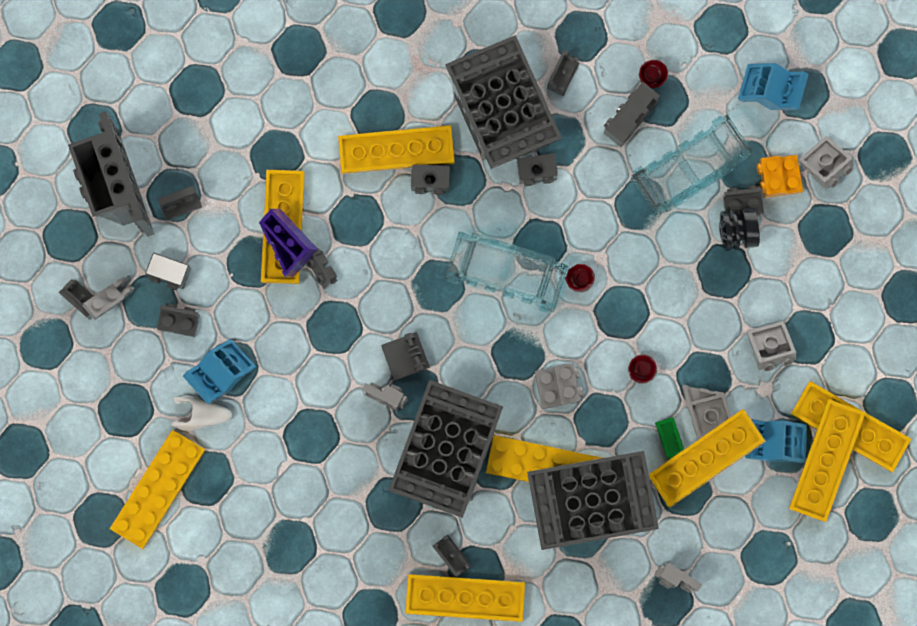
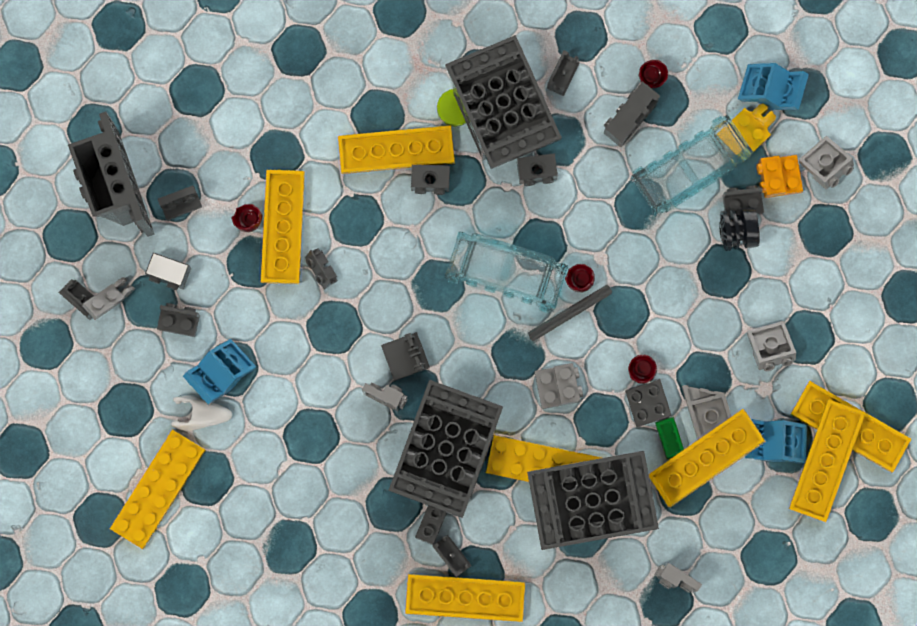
(247, 218): none -> dark red hair
(288, 242): dark purple wedge -> none
(430, 525): none -> dark grey brick
(449, 110): none -> lime tile
(570, 312): none -> dark grey axle
(648, 403): none -> dark grey hinge
(754, 126): none -> yellow plate

